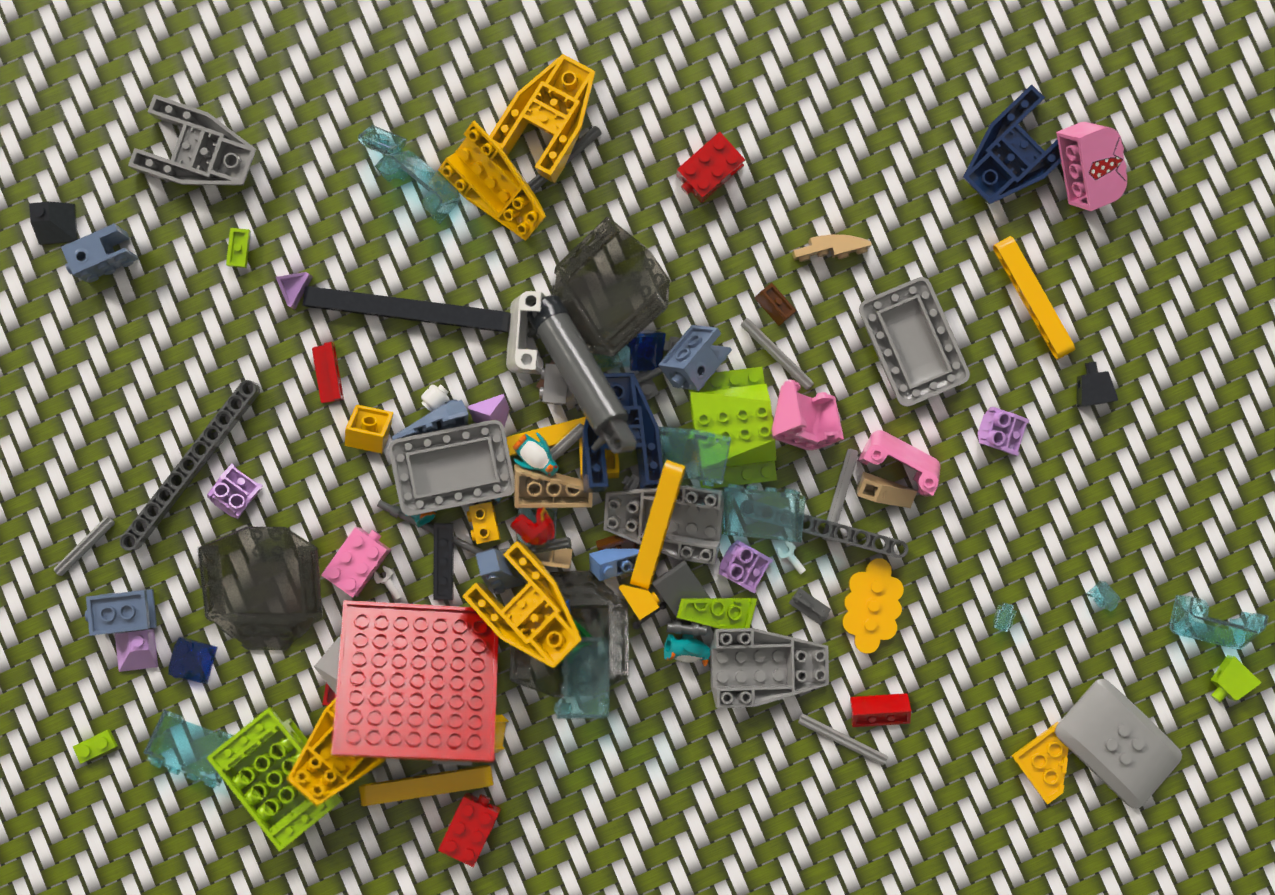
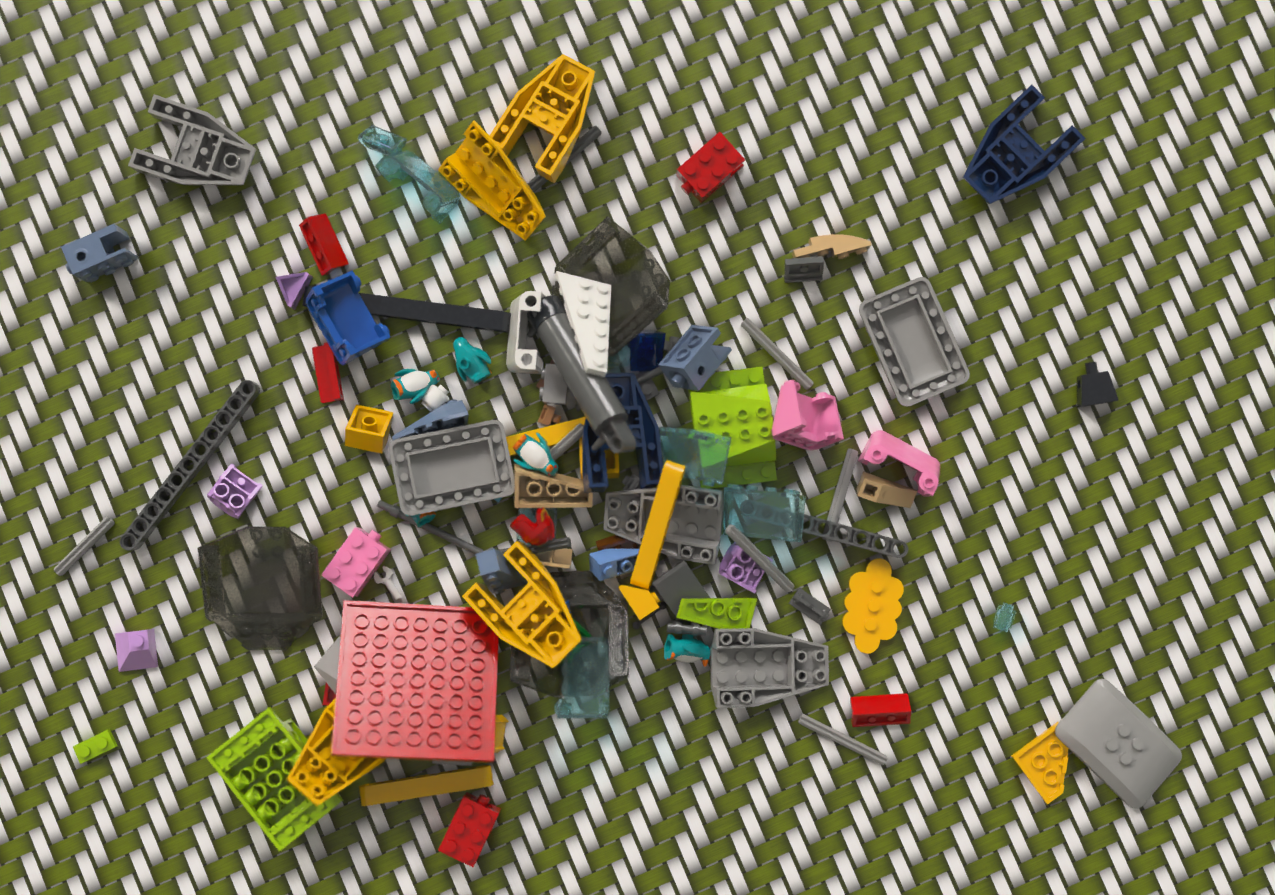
(53, 222): black slope -> none
(120, 612): sand blue torso -> none
(184, 748): clear light blue windscreen -> none
(192, 660): clear blue slope -> none
(238, 248): lime plate -> none
(323, 243): none -> red panel
(345, 318): none -> blue windscreen
(413, 384): none -> animal
(443, 561): black tile -> none
(471, 361): none -> teal animal
(484, 523): yellow brick -> none
(490, 409): lavender slope -> none
(547, 415): none -> medium nougat tile
(589, 315): none -> white wing
(741, 540): none -> light grey axle
(775, 304): reddish brown slope -> none
(791, 557): white bar -> none
(803, 269): none -> dark grey plate
(1002, 430): lavender slope -> none
(1033, 297): yellow beam -> none
(1092, 165): bright pink brick -> none
(1104, 596): clear light blue brick -> none
(1191, 621): clear light blue windscreen -> none
(1232, 680): lime torso -> none

